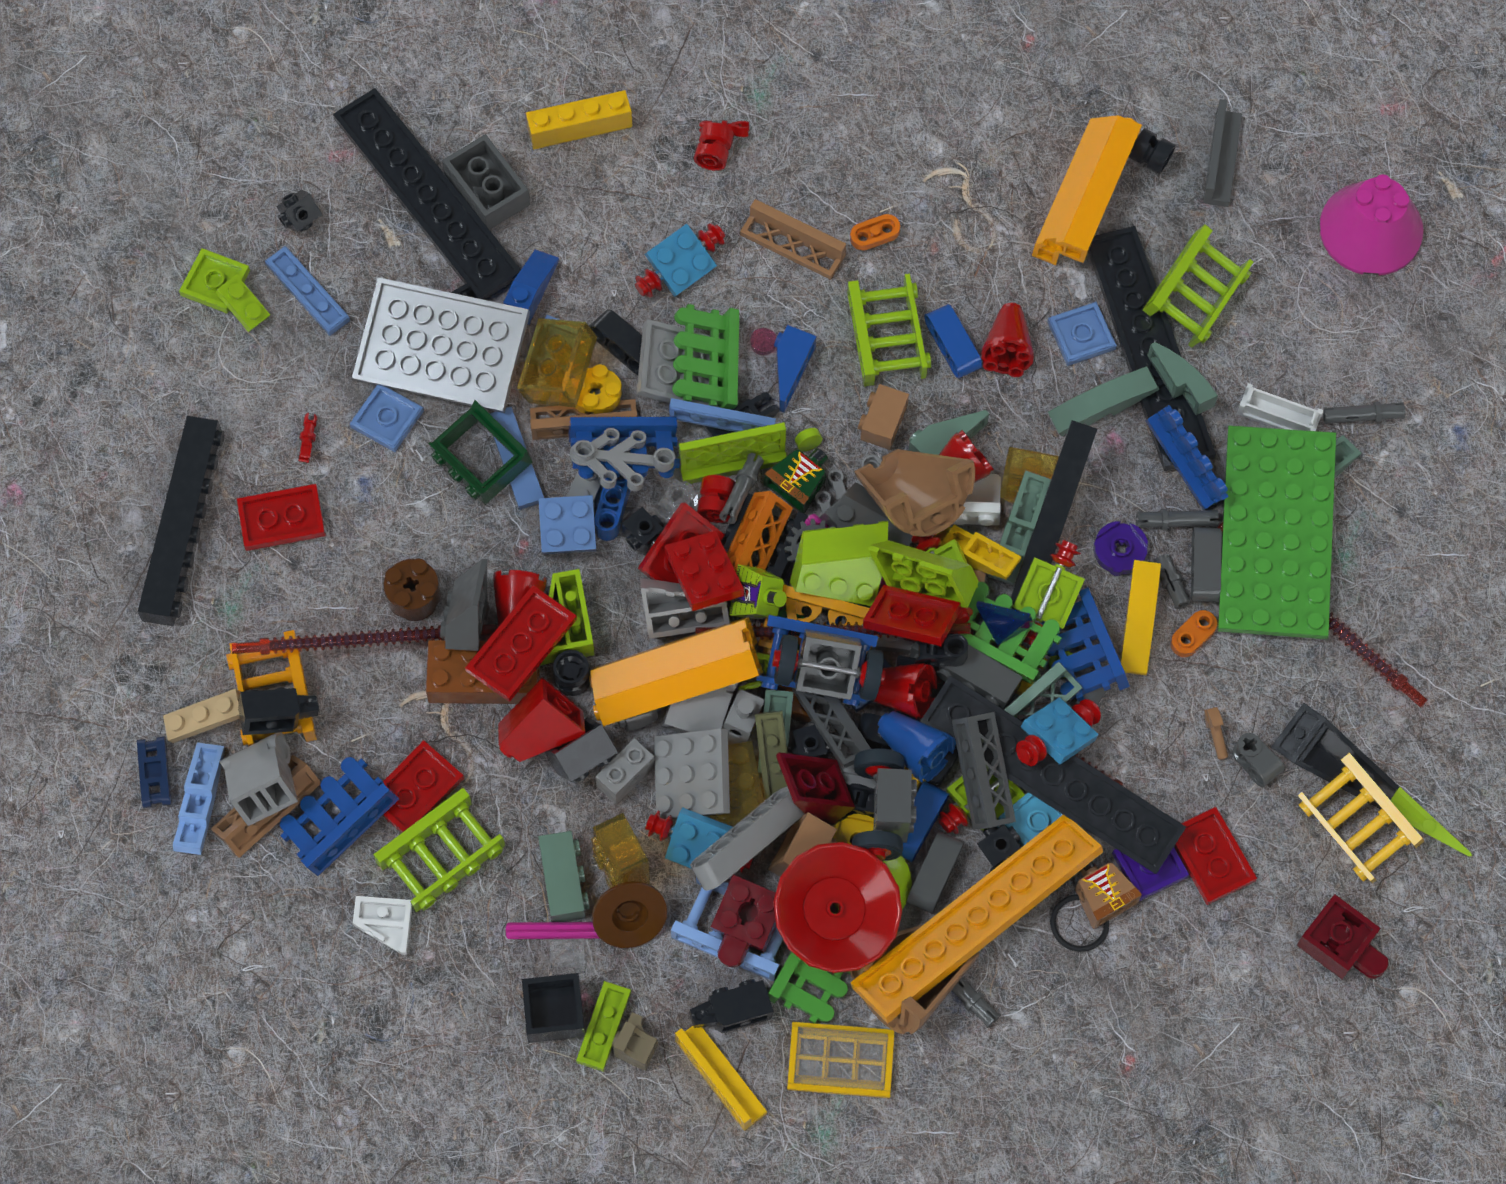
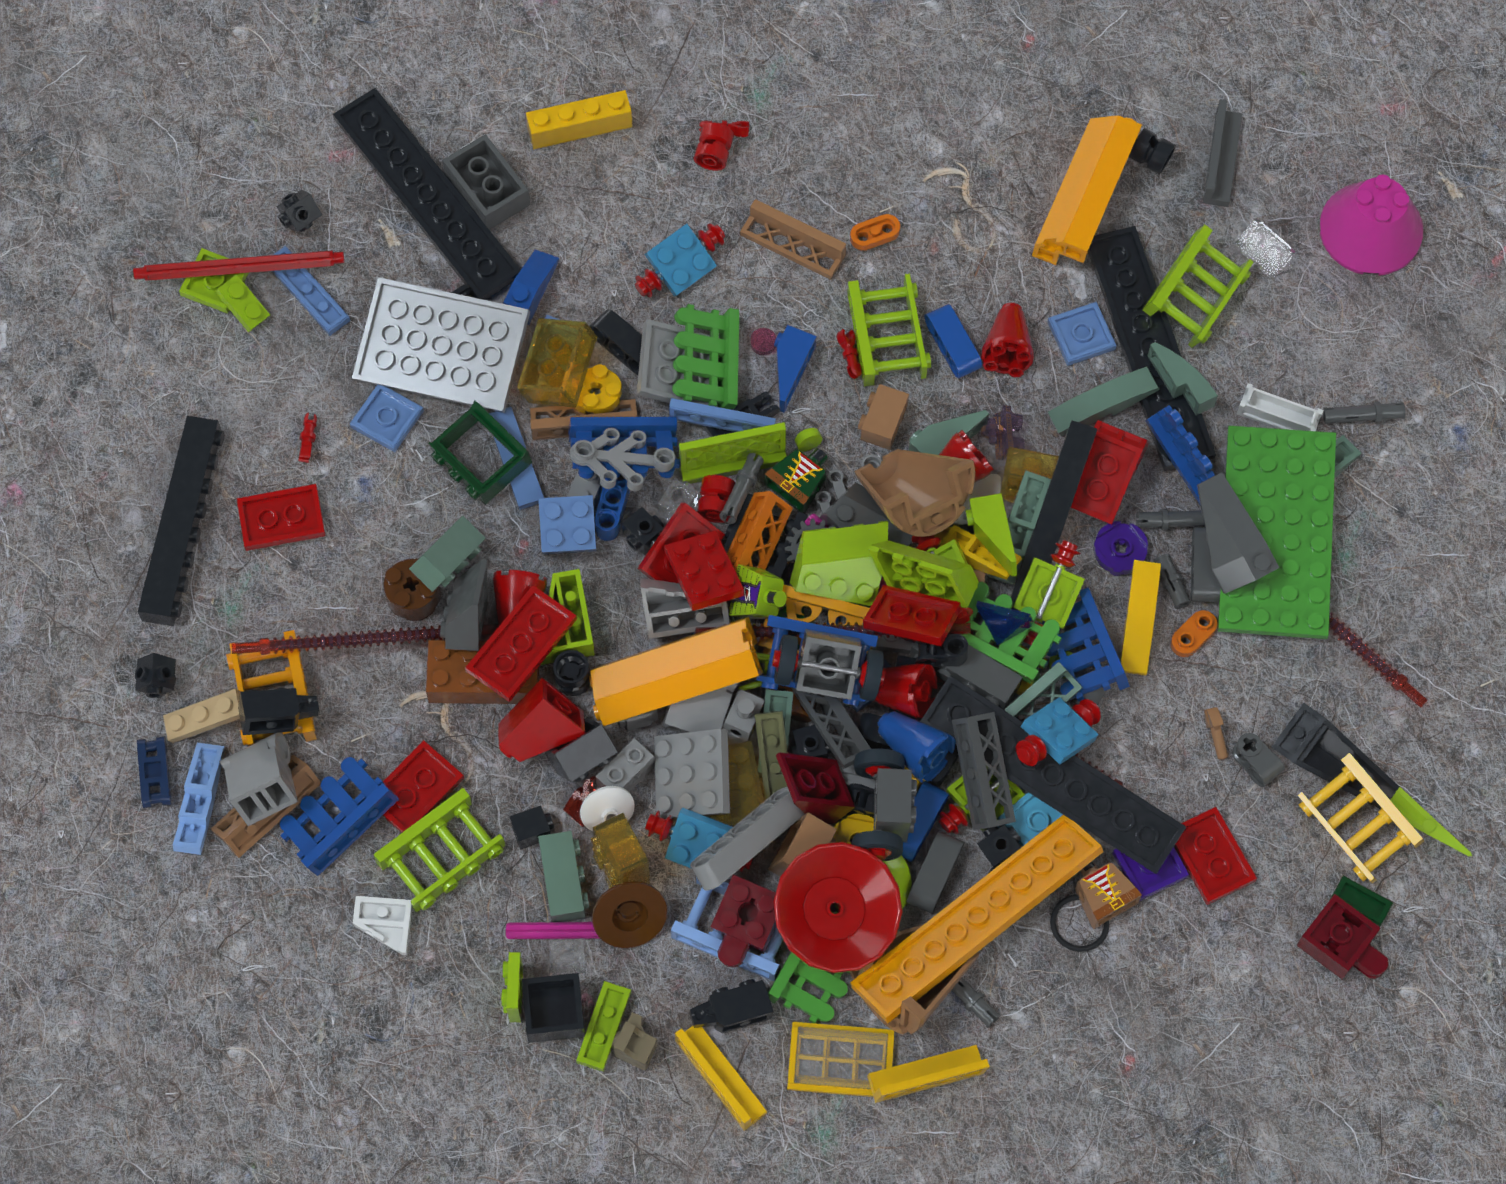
(155, 675): none -> black brick
(238, 265): none -> red piece
(448, 554): none -> sand green brick
(512, 996): none -> lime plate
(530, 825): none -> black brick
(574, 803): none -> clear red plate
(606, 804): none -> white dish
(850, 353): none -> red piece
(927, 1073): none -> yellow fence
(992, 529): none -> lime slope
(1001, 429): none -> hips
(1108, 471): none -> red bracket
(1234, 542): none -> dark grey wedge
(1266, 249): none -> clear bracket
(1363, 900): none -> dark green tile

